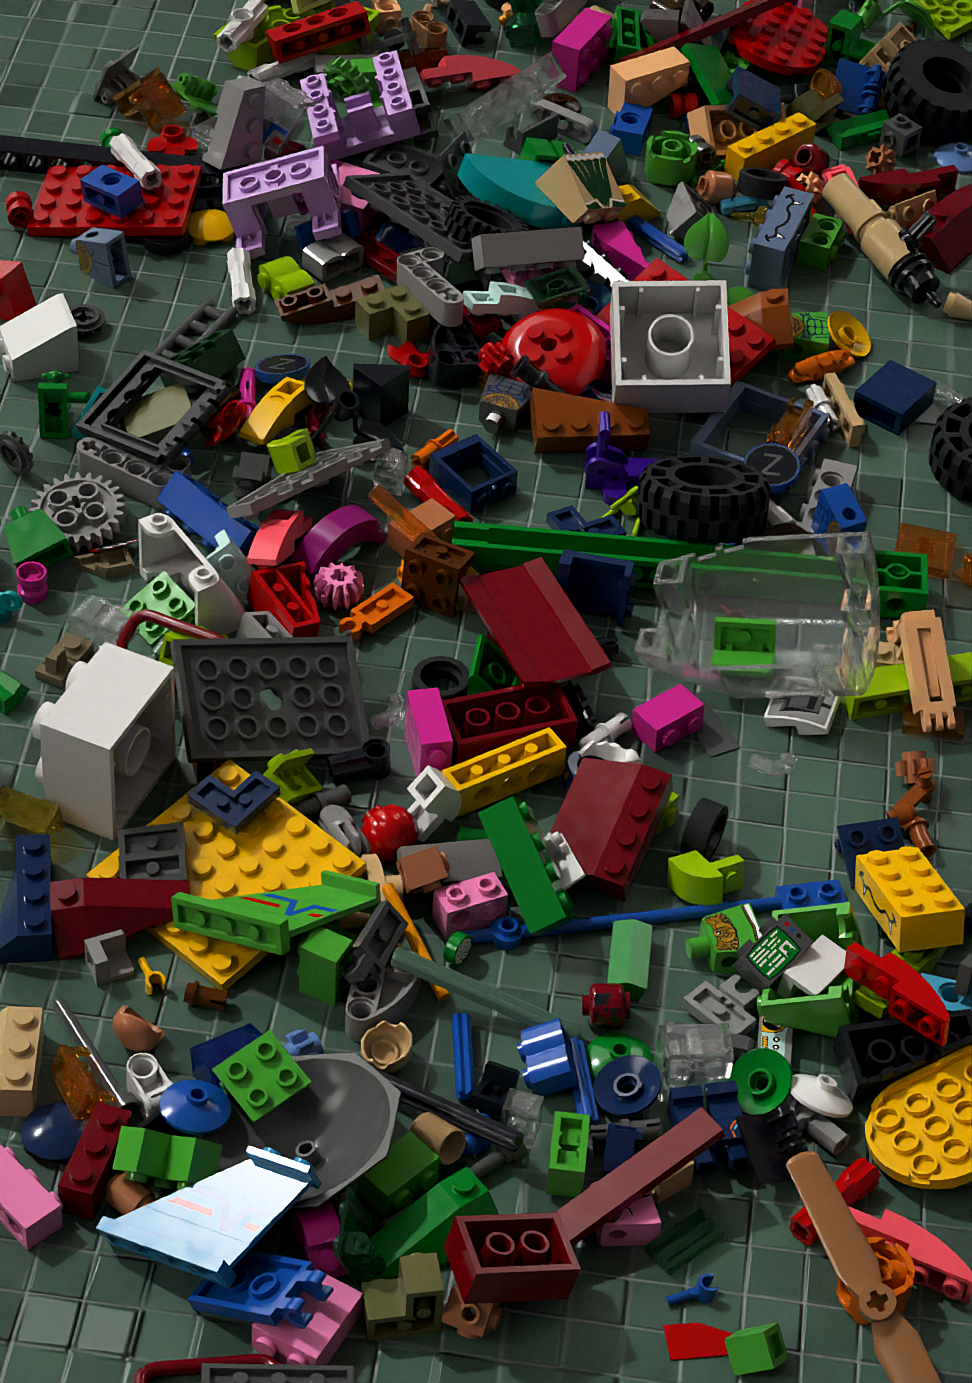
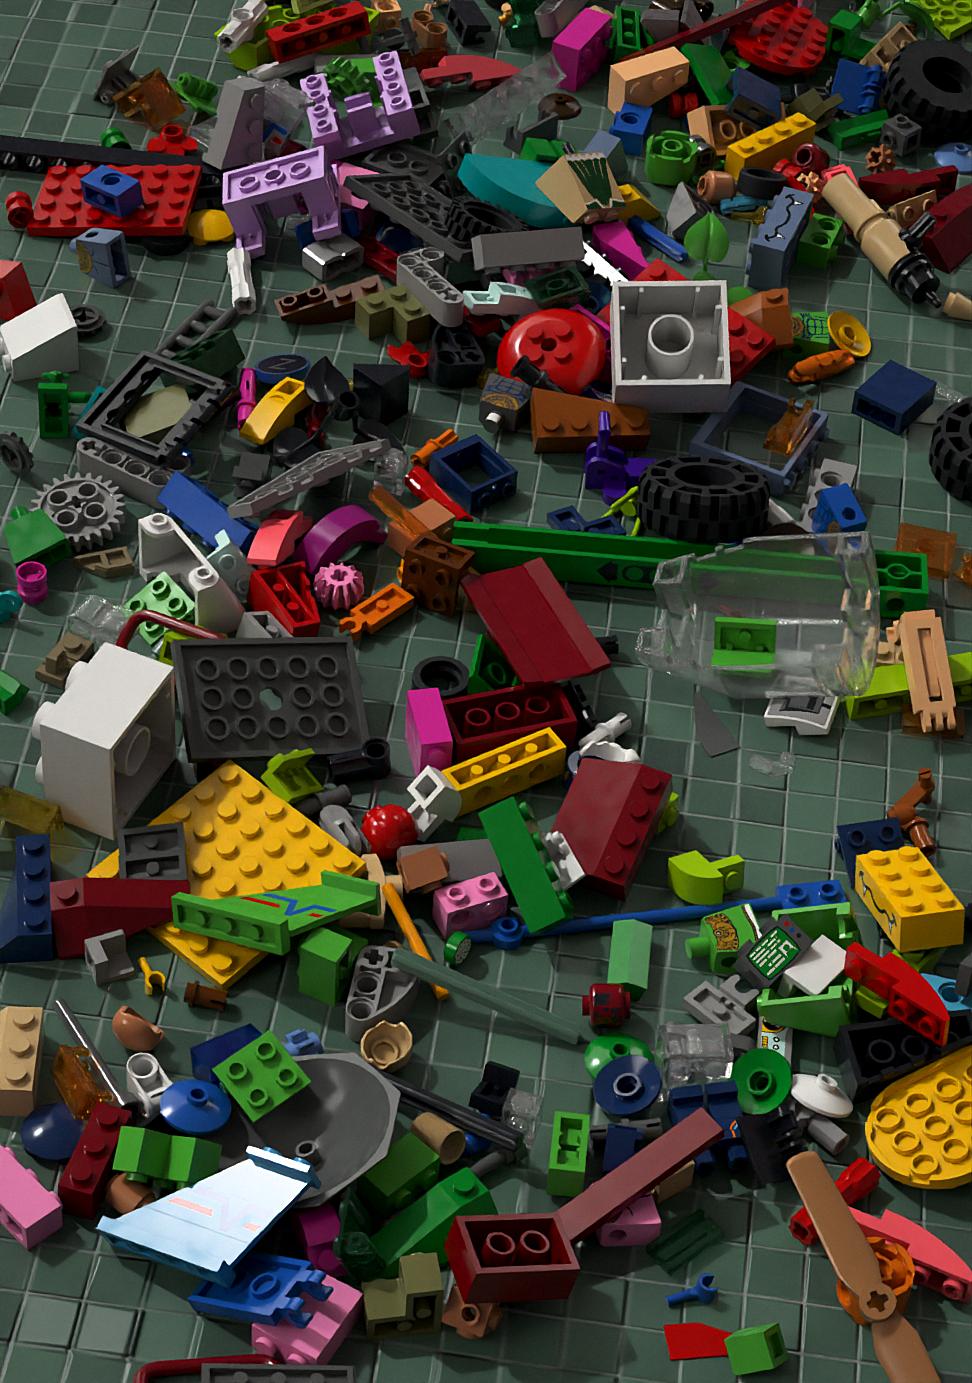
(113, 545): sticker -> none
(144, 170): white axle -> none
(226, 422): red plate -> none
(234, 807): dark blue plate -> none
(283, 277): lime brick -> none
(292, 452): lime brick -> none
(375, 942): dark grey hinge -> none
(393, 715): clear arm -> none
(463, 1056): blue axle -> none
(494, 358): red gear -> none
(547, 1058): blue brick -> none
(579, 126): light grey beam -> none
(583, 1092): blue axle -> none
(598, 583): dark blue panel -> none
(667, 717): dark pink brick -> none
(705, 828): black tyre -> none
(777, 463): black tile -> none
(823, 404): white axle -> none
(825, 83): clear orange tile -> none
(850, 423): tan plate -> none
(911, 764): nougat gear -> none

